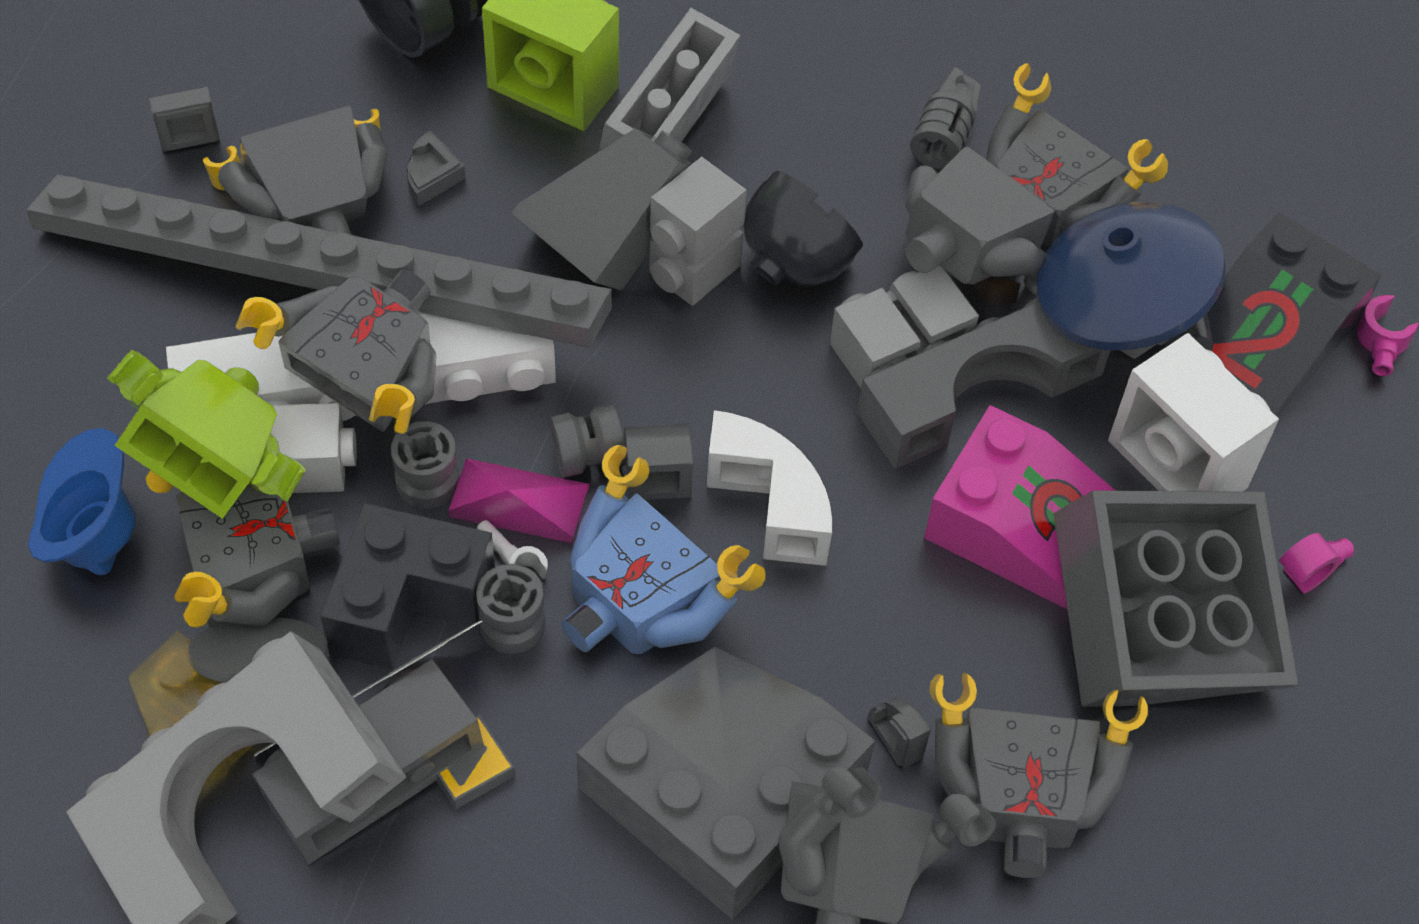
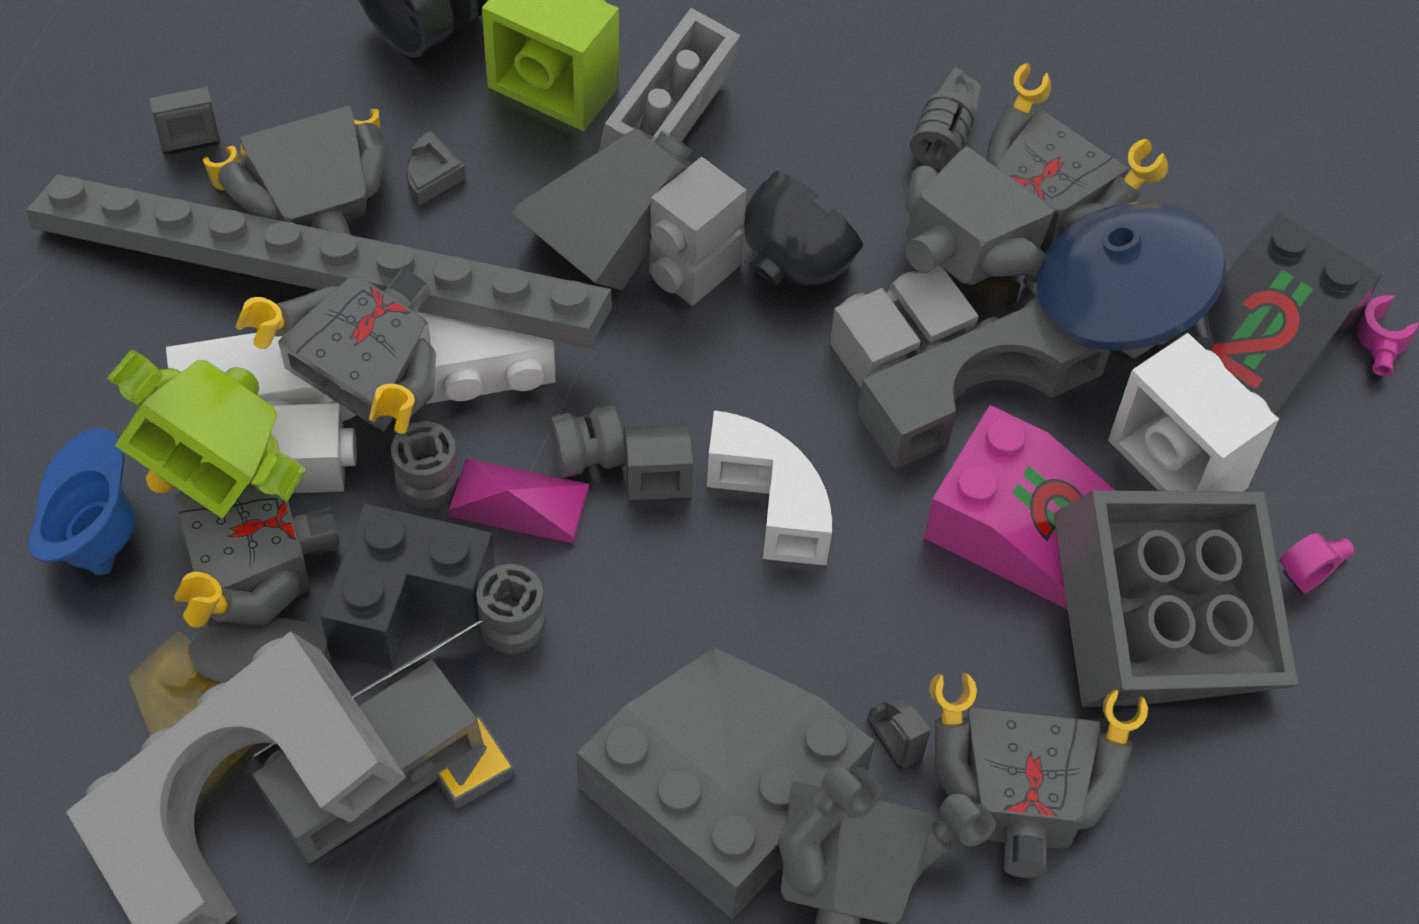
(511, 554): white hand -> none
(643, 574): medium blue torso -> none

